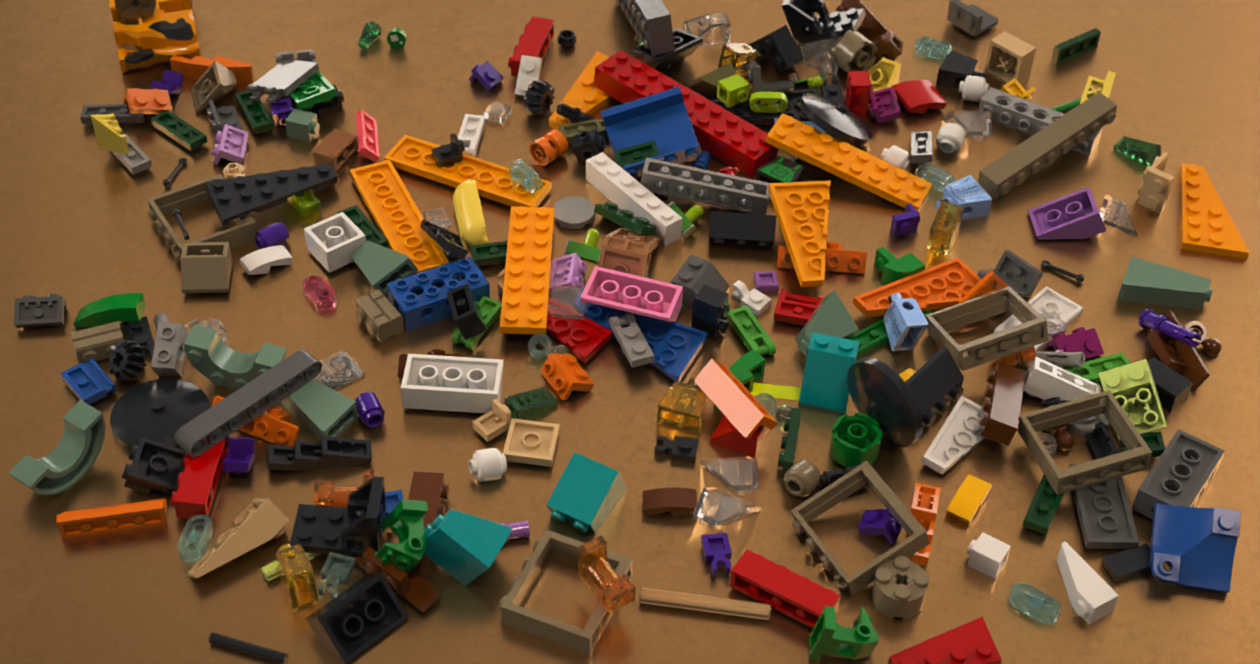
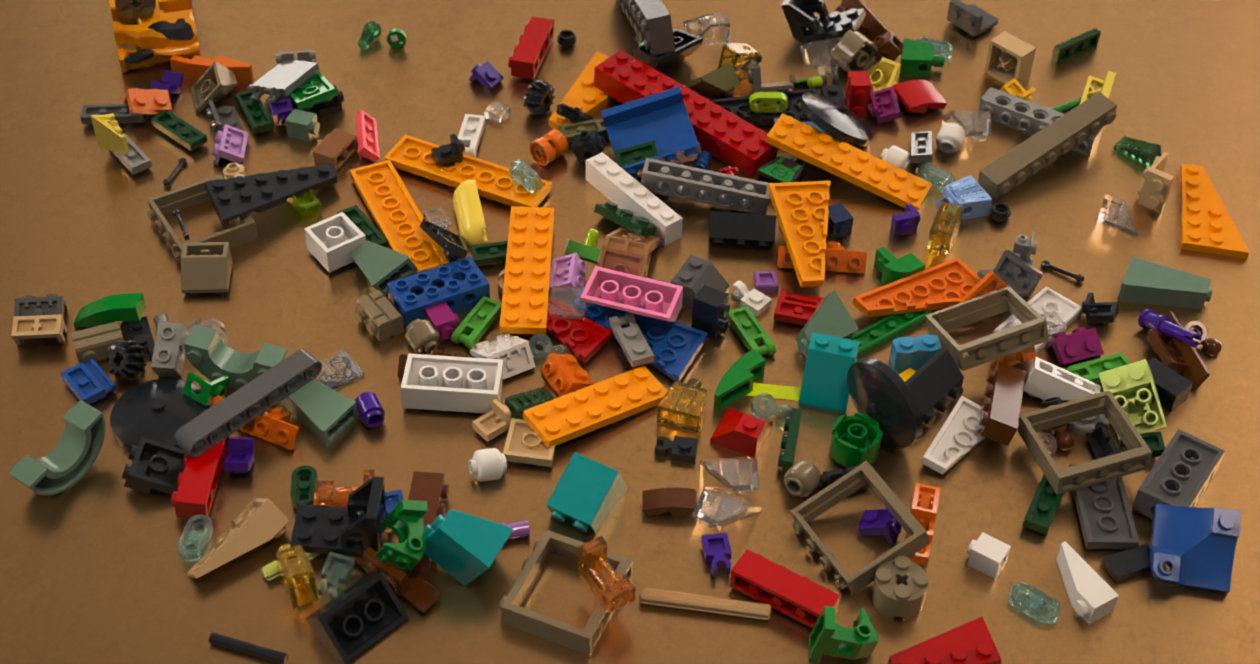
(38, 327): none -> tan hinge
(112, 518): orange panel -> none
(208, 389): none -> green bracket
(261, 260): white slope -> none
(271, 235): dark purple brick -> none
(302, 485): none -> dark green plate
(319, 292): clear pink plate -> none
(326, 454): black slope -> none
(422, 336): none -> dark tan head
(442, 319): none -> magenta brick
(466, 311): black brick -> none
(510, 349): none -> white bracket
(528, 72): white plate -> none
(574, 212): light grey tile -> none
(595, 406): none -> light orange plate
(688, 218): piece -> none
(733, 90): lime brick -> none
(733, 399): panel -> none
(779, 48): black brick -> none
(839, 221): none -> dark blue brick
(904, 323): light blue torso -> none
(913, 352): none -> dark azure brick
(918, 58): none -> green torso
(956, 69): black torso -> none
(968, 498): yellow slope -> none
(973, 88): white head -> none
(1000, 212): none -> black plate
(1025, 247): none -> light grey hinge
(1063, 358): light grey pin -> none
(1068, 217): medium lavender slope -> none
(1099, 312): none -> black bracket

